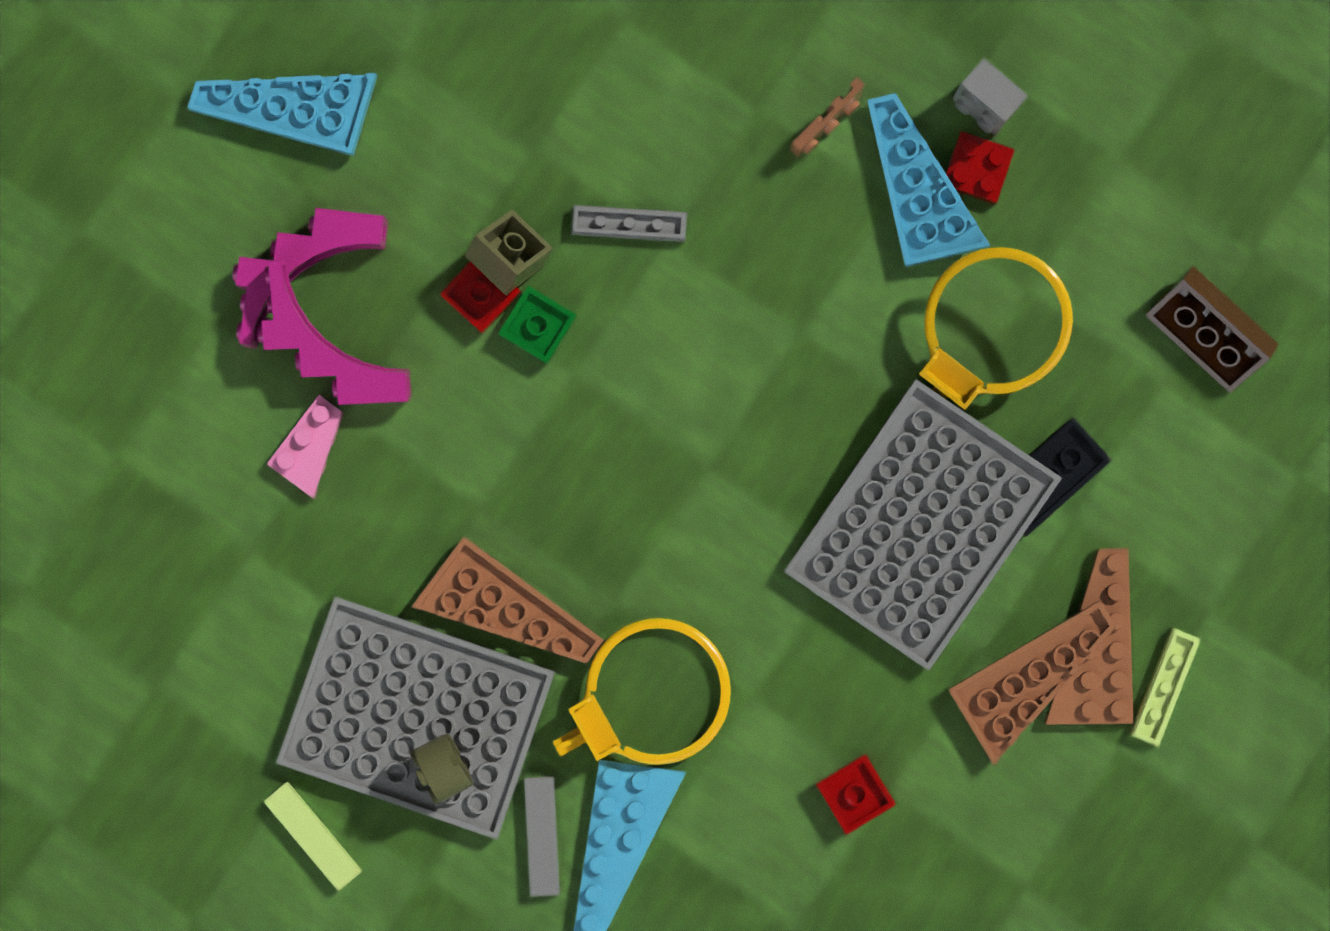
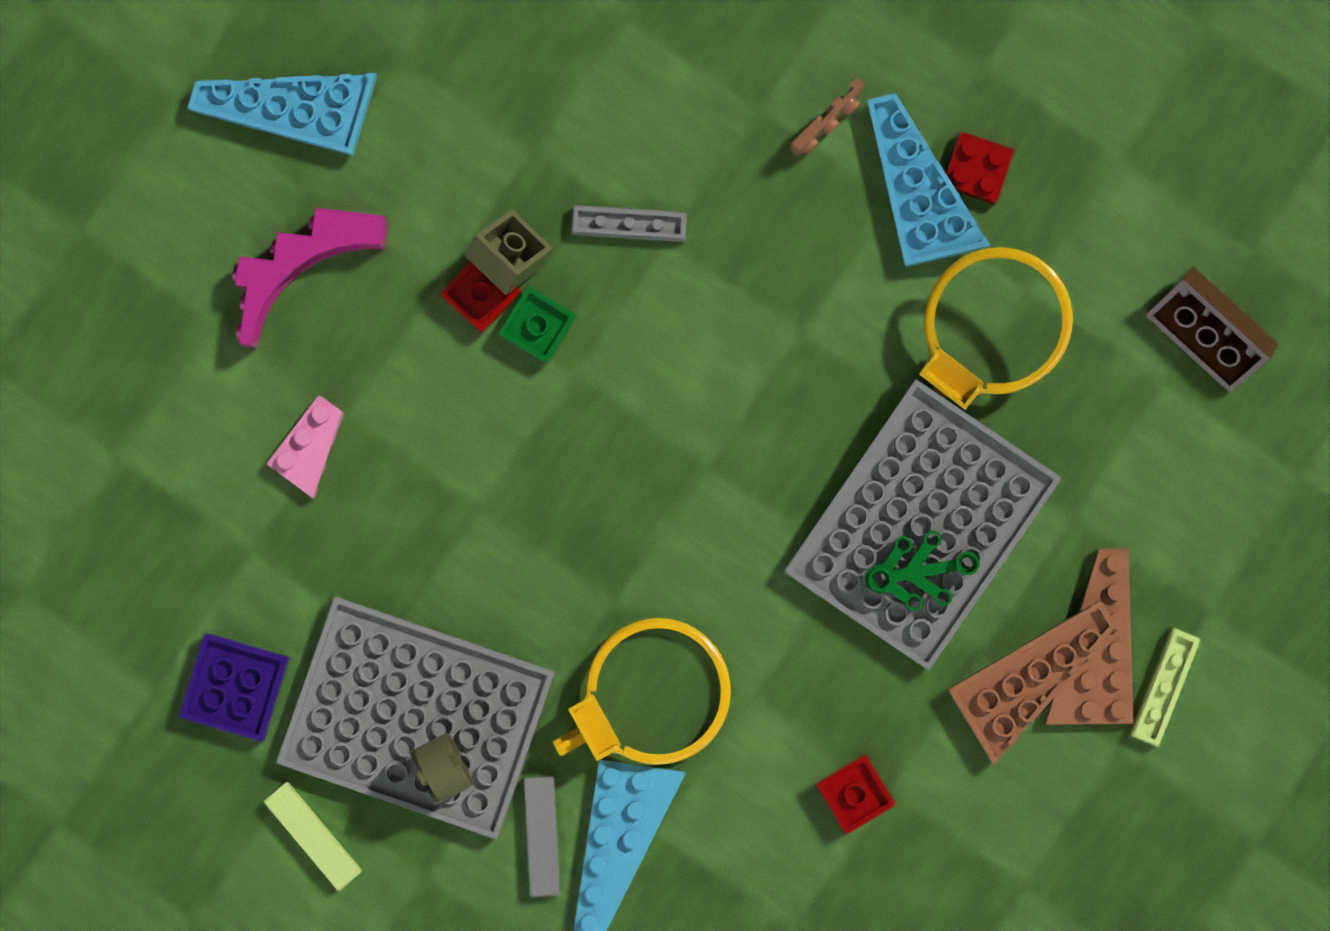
(234, 687): none -> dark purple plate
(317, 357): dark pink arch -> none
(491, 597): nougat wing -> none
(916, 572): none -> green plant
(989, 97): light grey brick -> none
(1074, 458): black tile -> none

